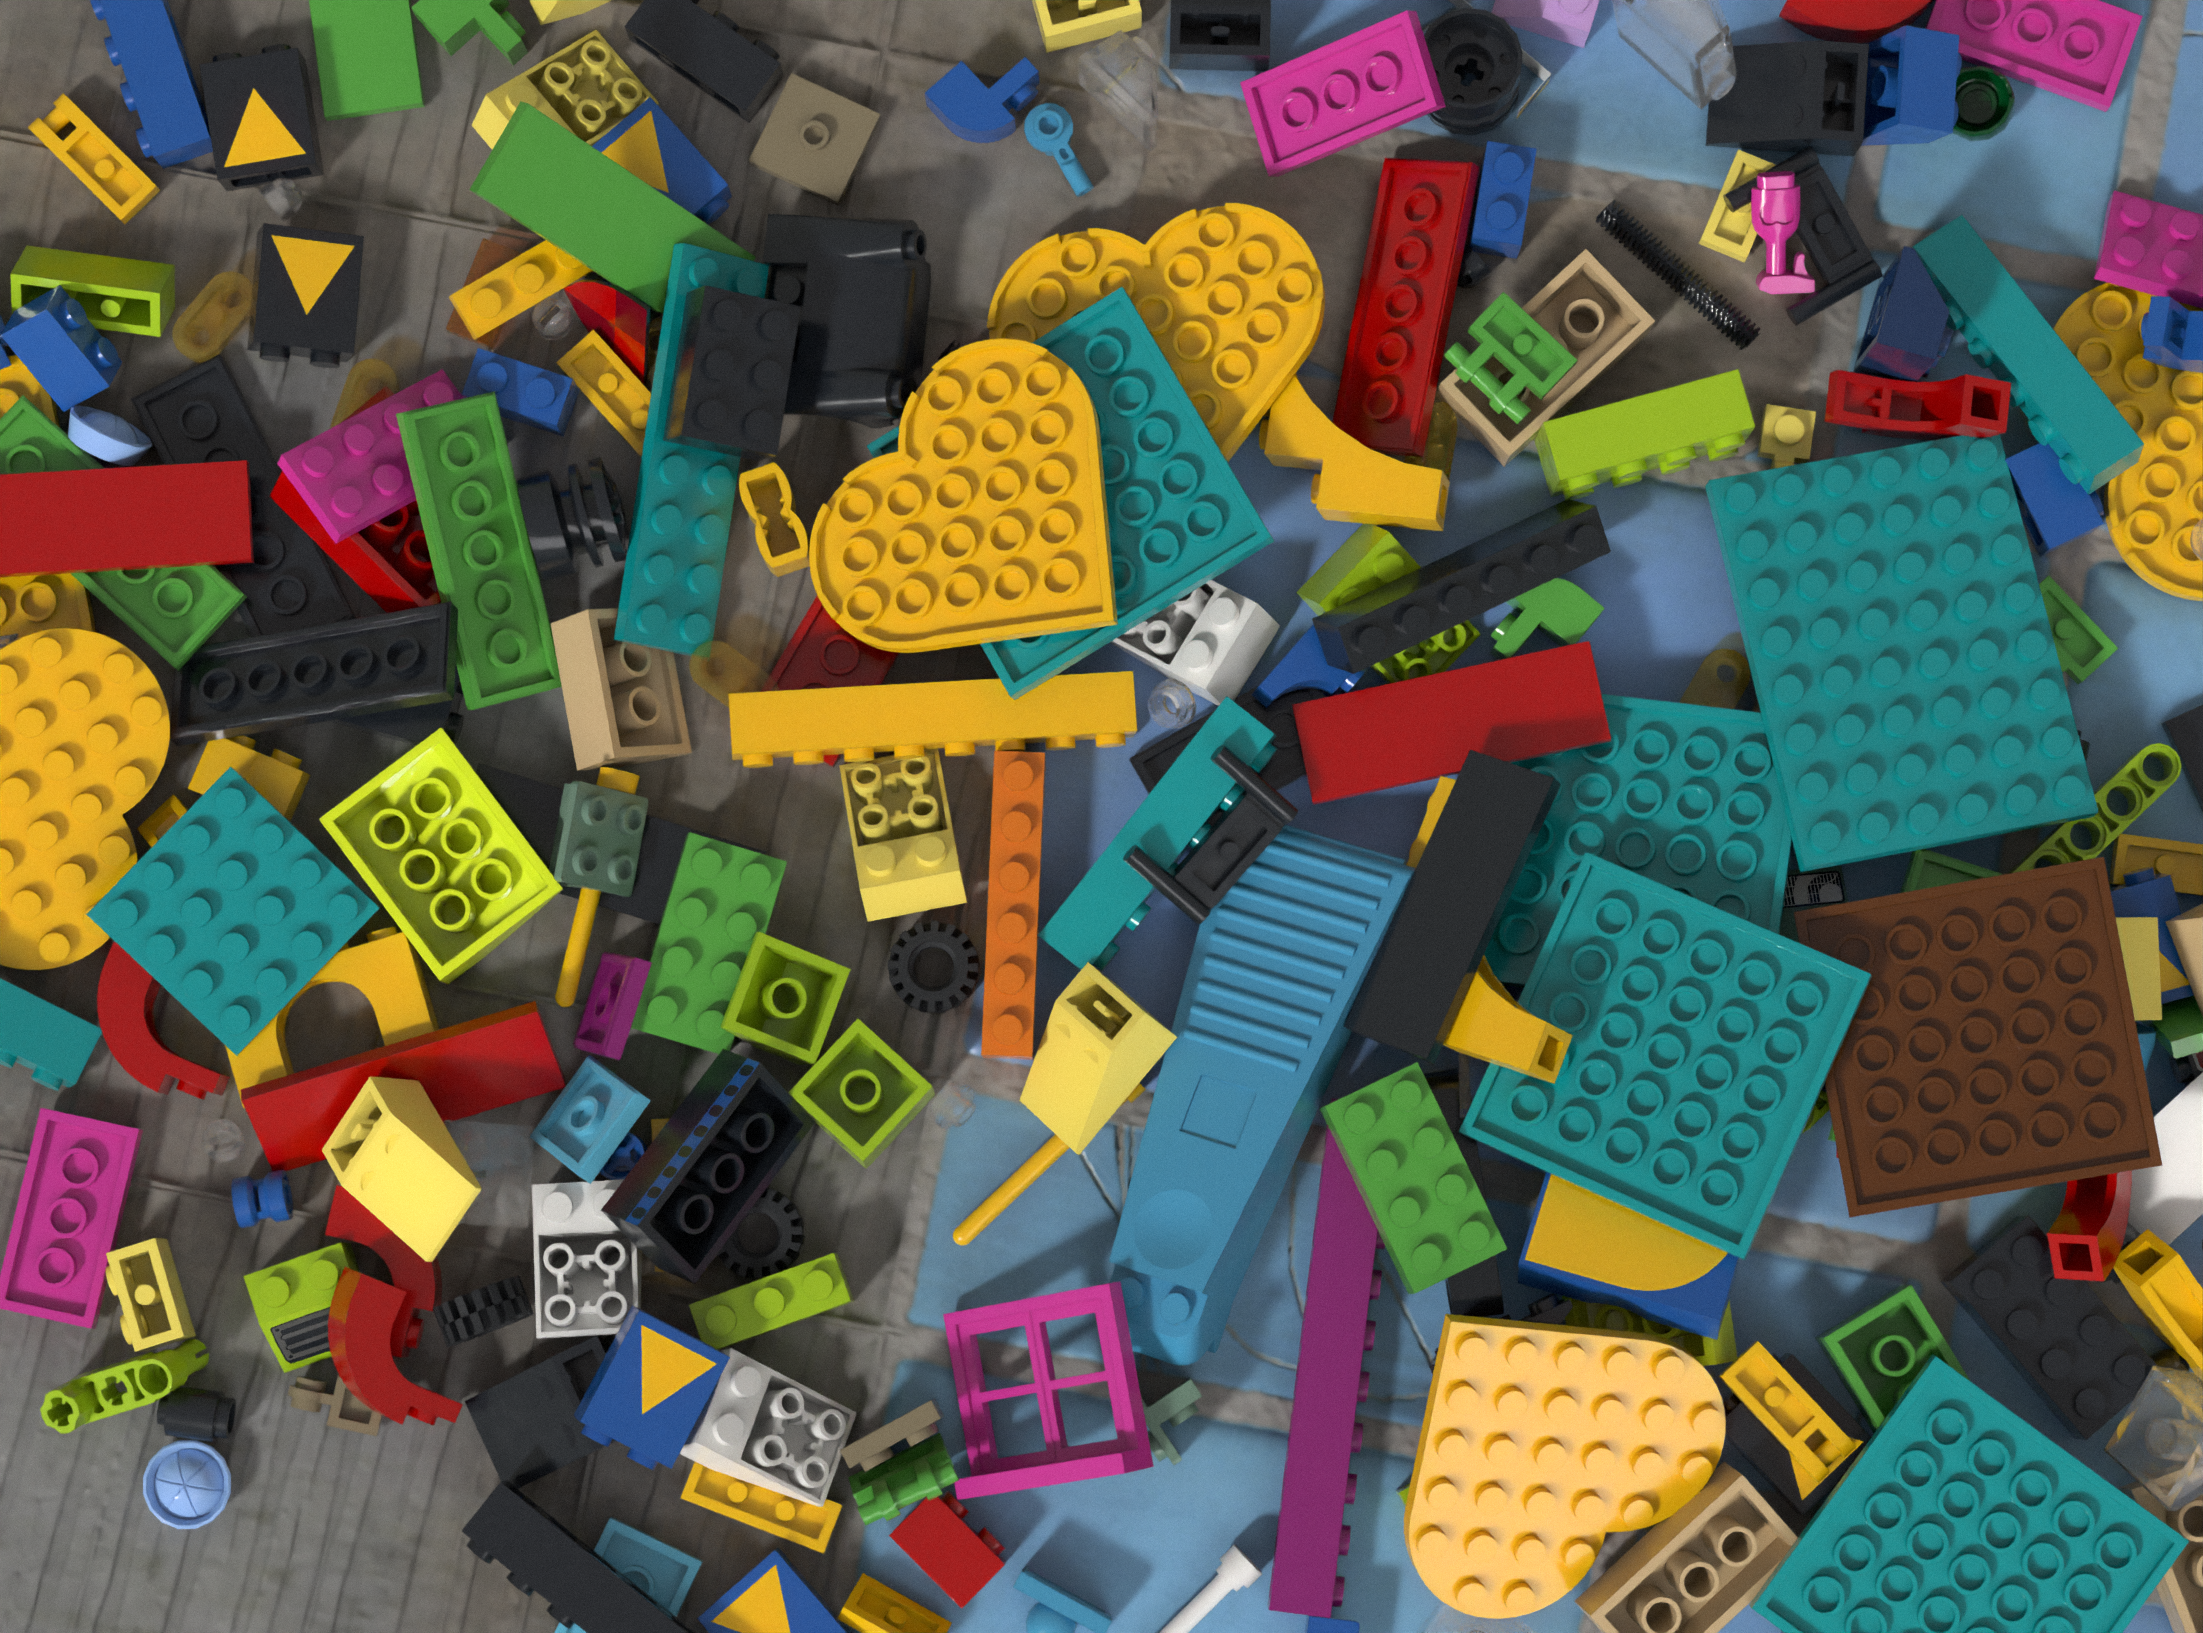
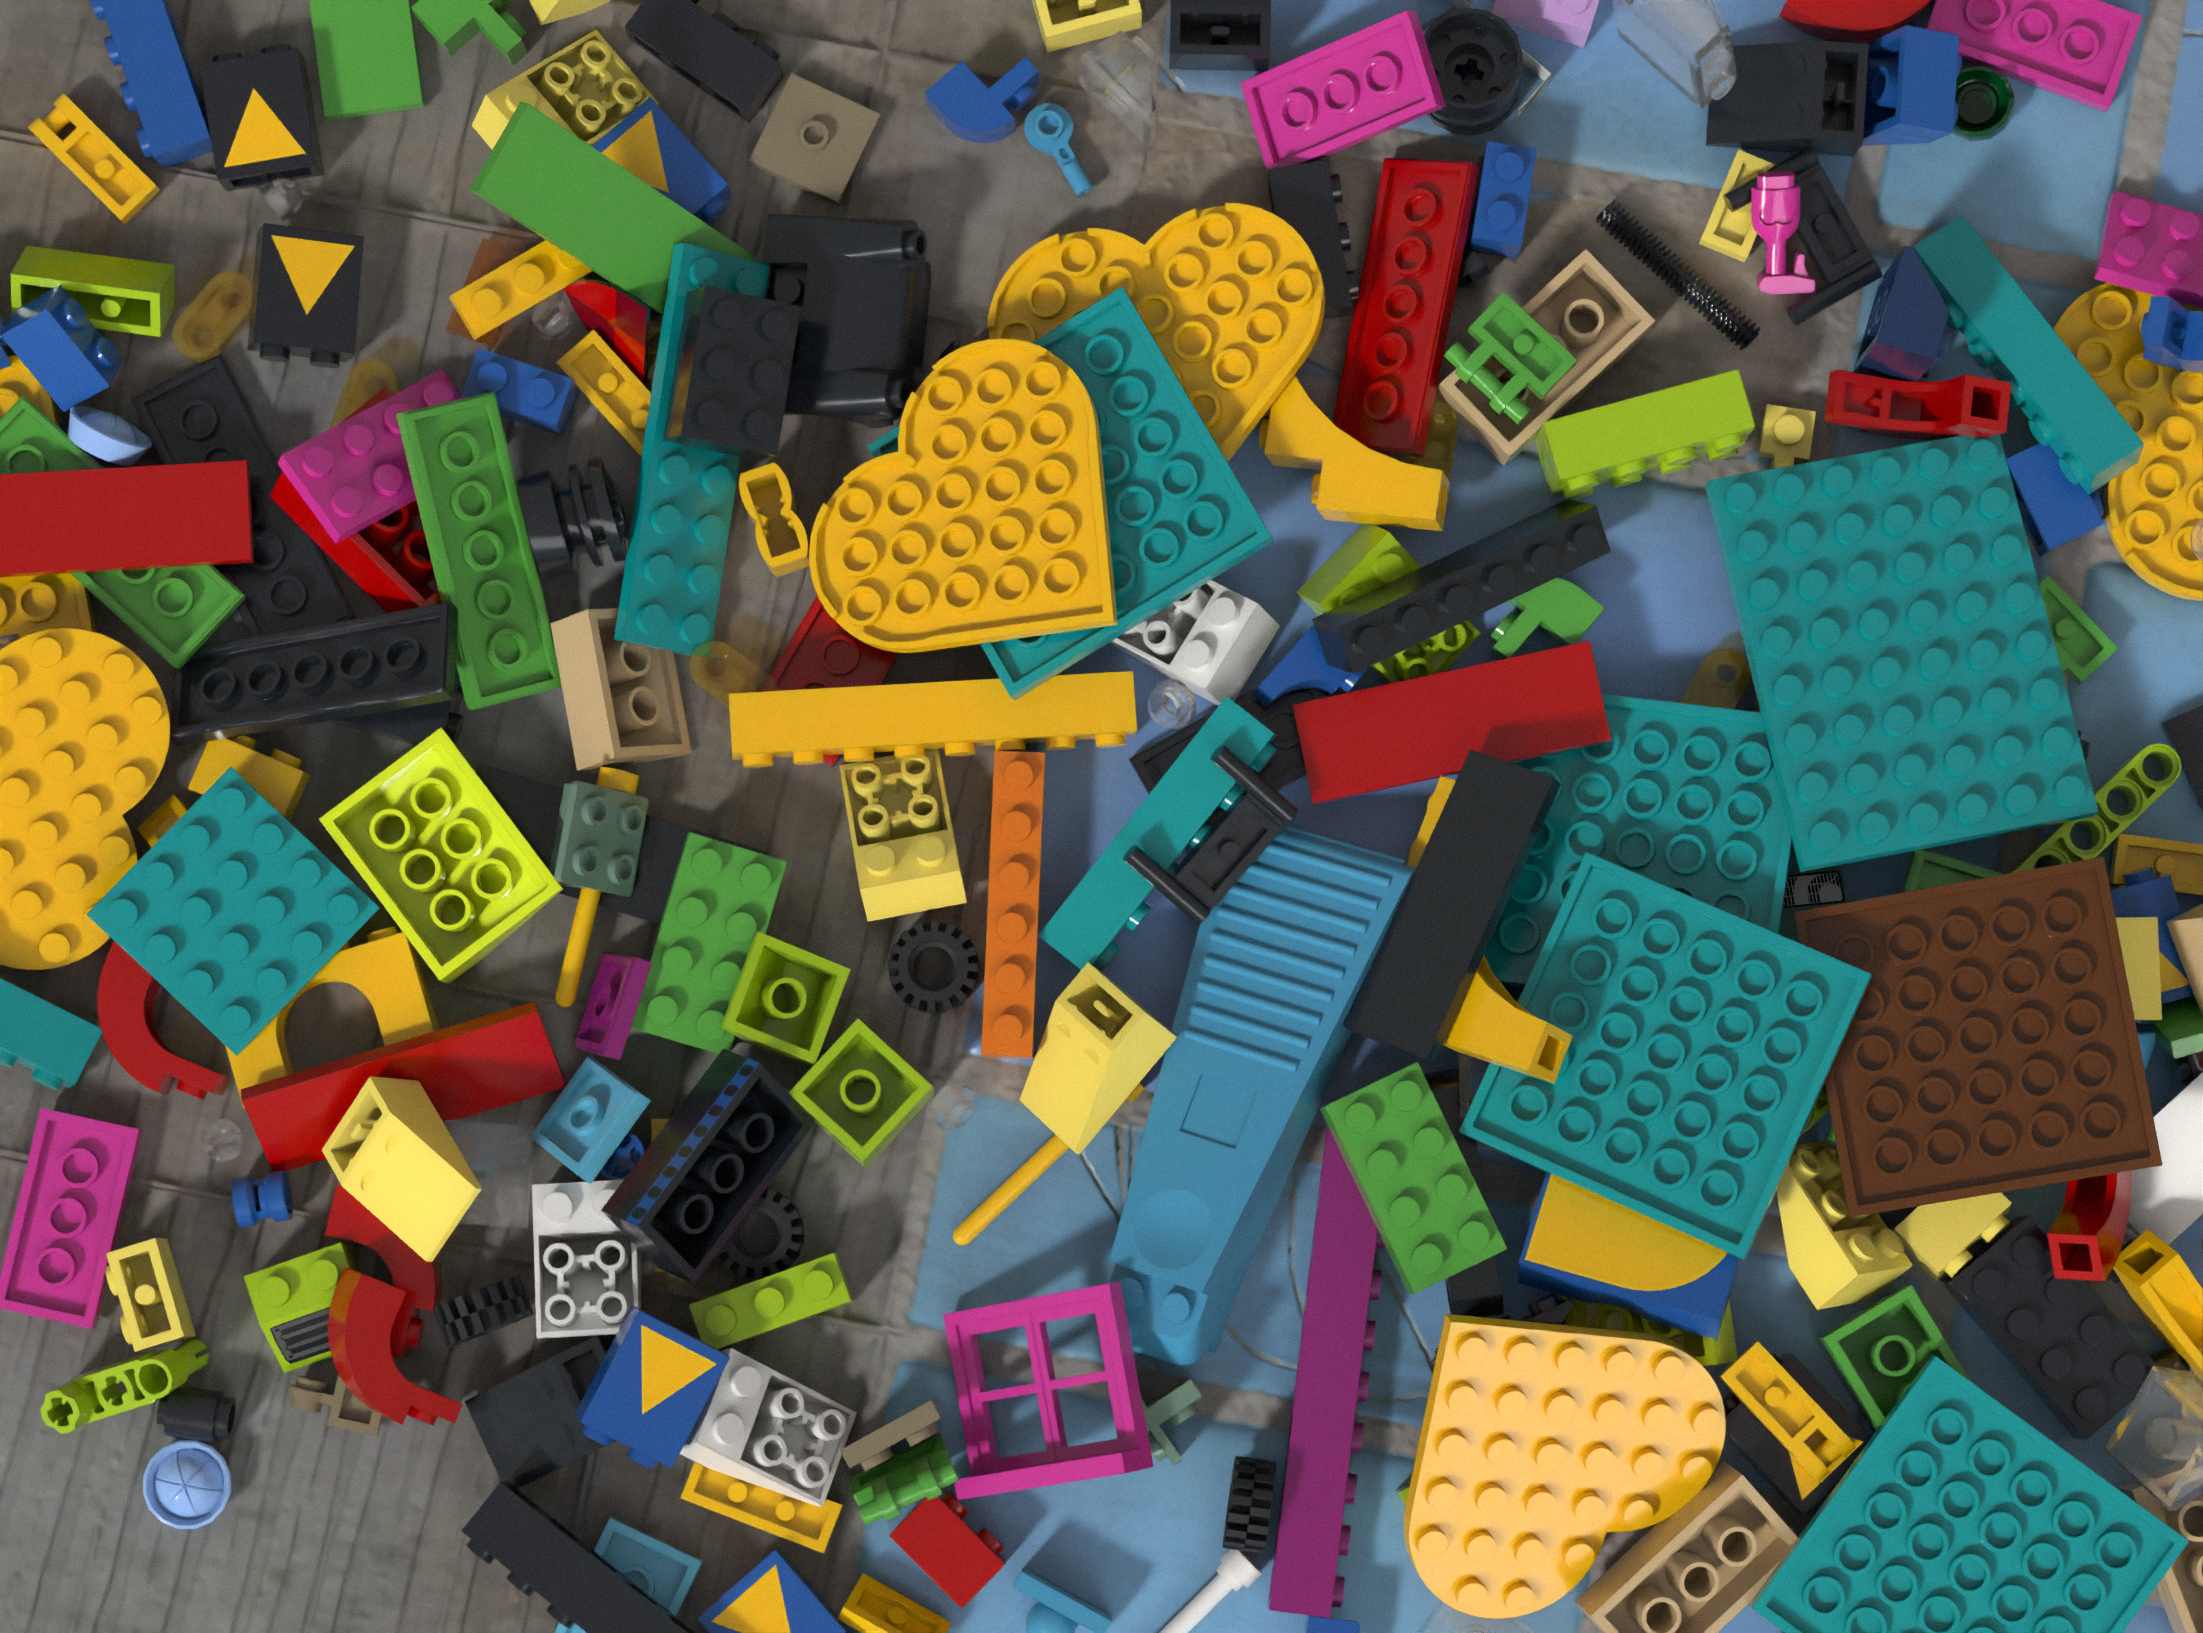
(1249, 1504): none -> black tyre
(1306, 200): none -> black brick
(1828, 1252): none -> light yellow slope
(1944, 1232): none -> light yellow brick

